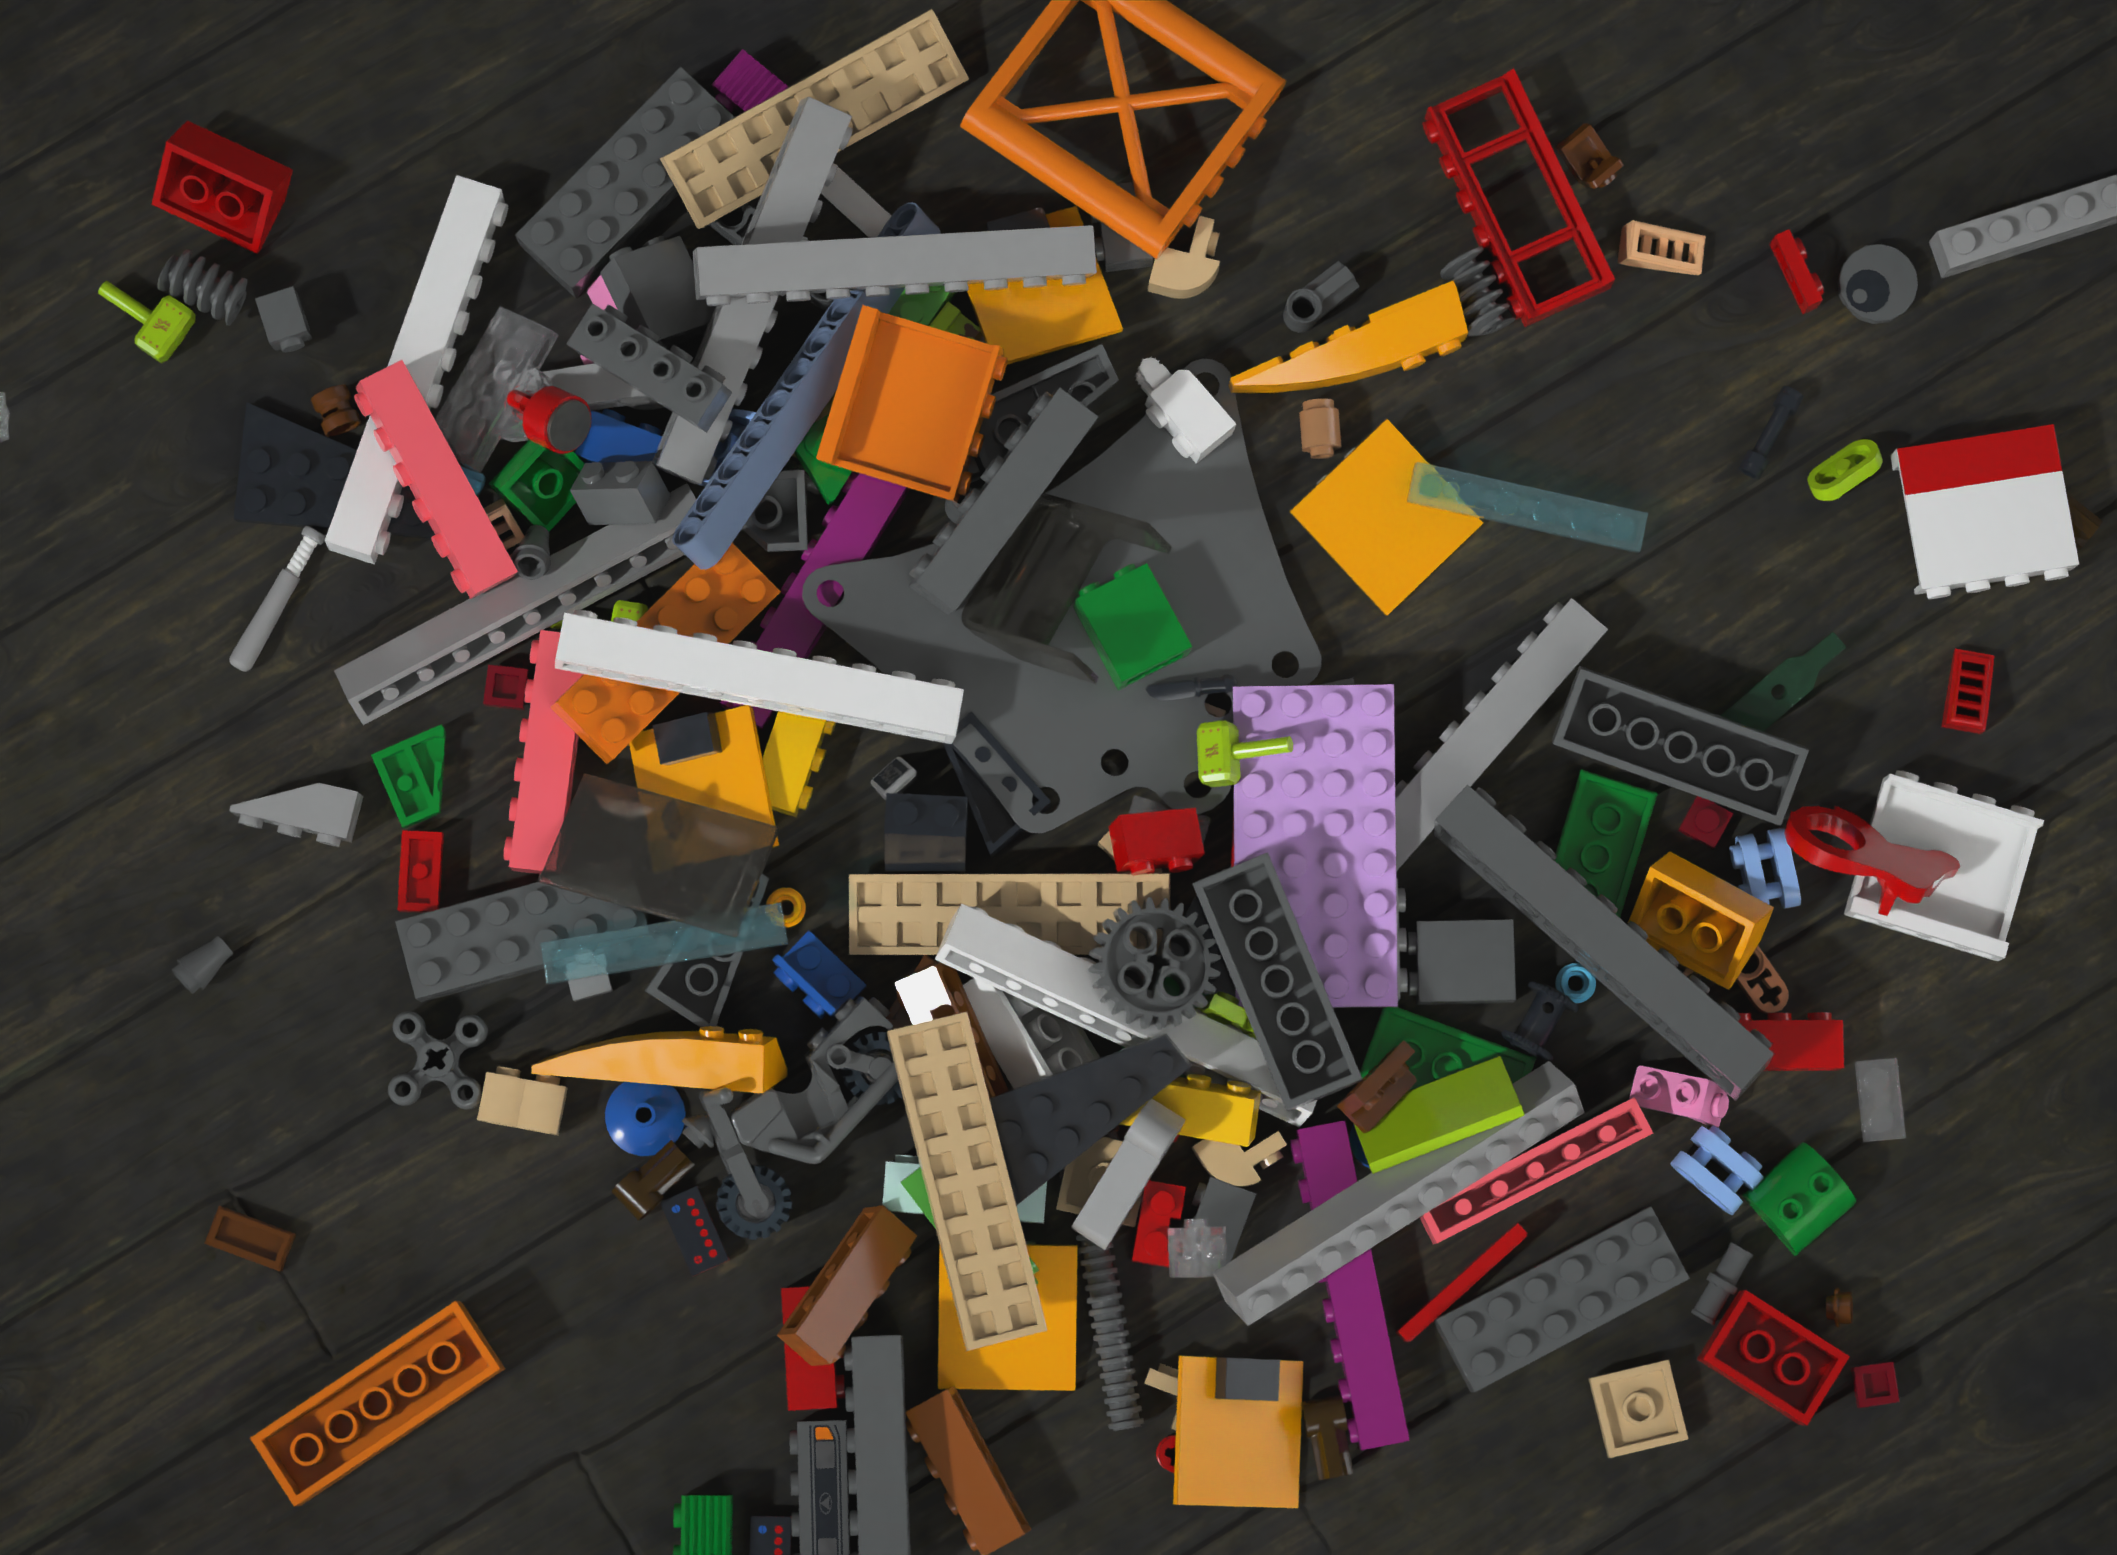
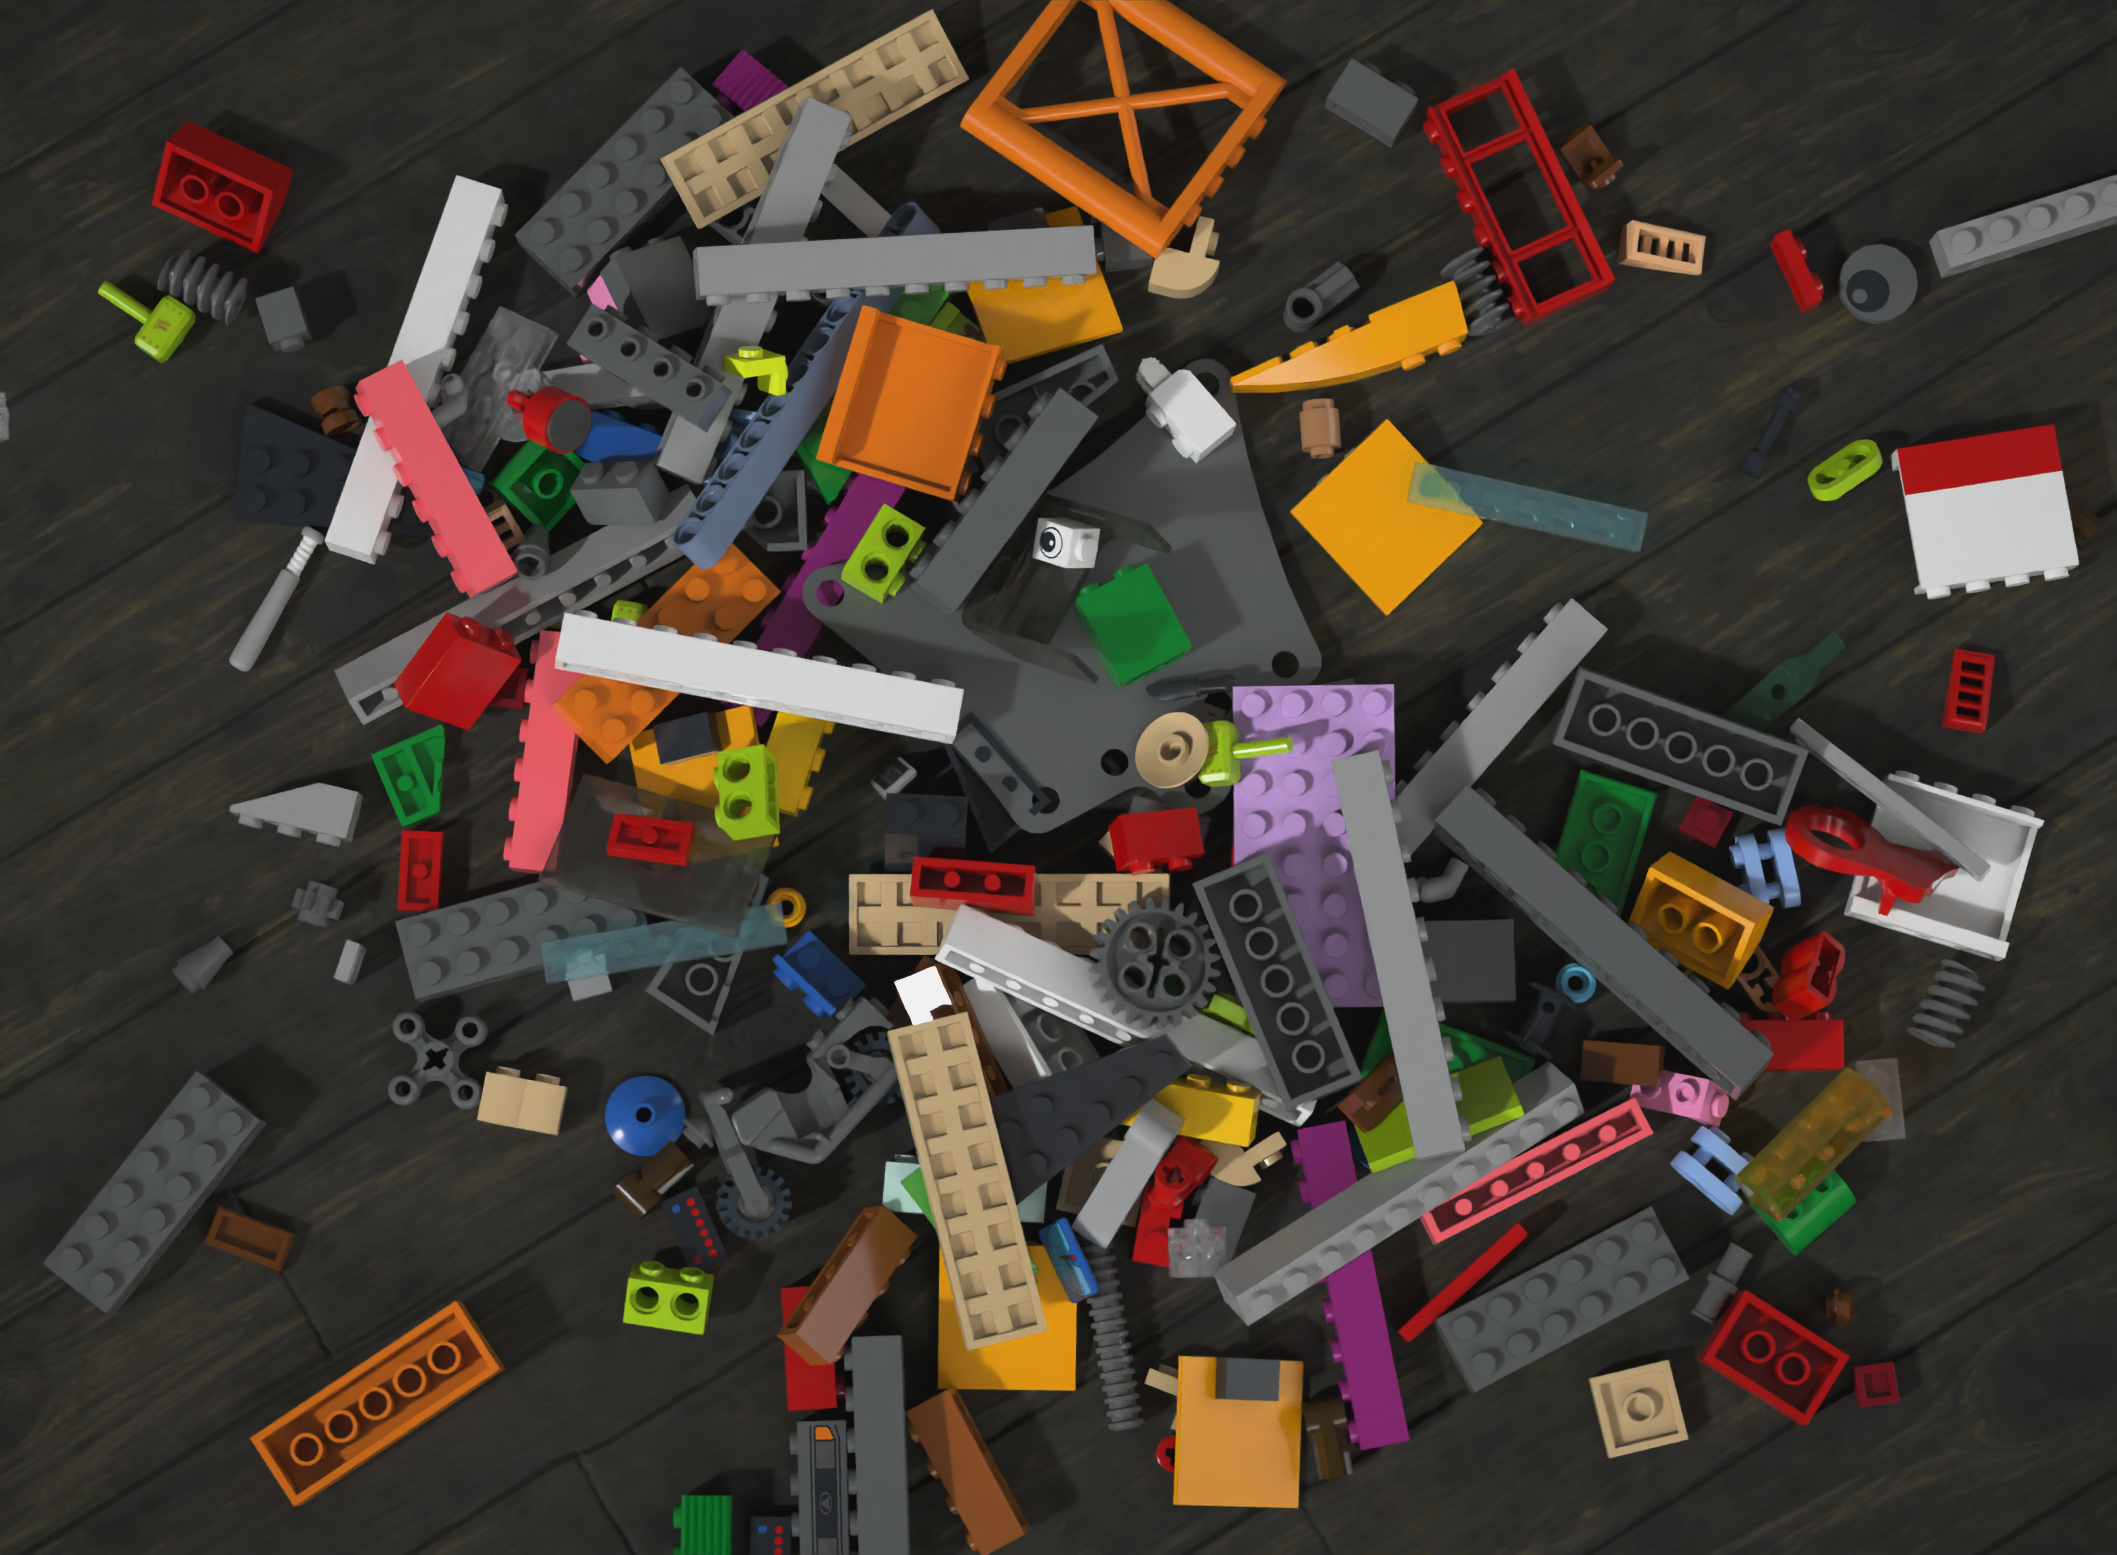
(154, 1193): none -> dark grey brick
(317, 904): none -> dark grey gear
(350, 962): none -> light grey tile
(453, 400): none -> light grey arm
(457, 670): none -> red brick
(650, 839): none -> red plate
(668, 1308): none -> lime brick
(677, 1059): light orange wedge -> none
(756, 361): none -> neon yellow bracket
(756, 791): none -> lime brick
(876, 550): none -> lime brick
(978, 884): none -> red brick
(1066, 543): none -> white brick
(1068, 1260): none -> slope
(1163, 741): none -> tan dish
(1180, 1173): none -> red piece
(1372, 101): none -> dark grey brick
(1399, 957): none -> light grey brick
(1444, 886): none -> light grey arm
(1622, 1063): none -> reddish brown tile
(1808, 976): none -> red brick
(1813, 1144): none -> clear yellow brick
(1889, 800): none -> light grey tile
(1947, 1005): none -> dark grey piece

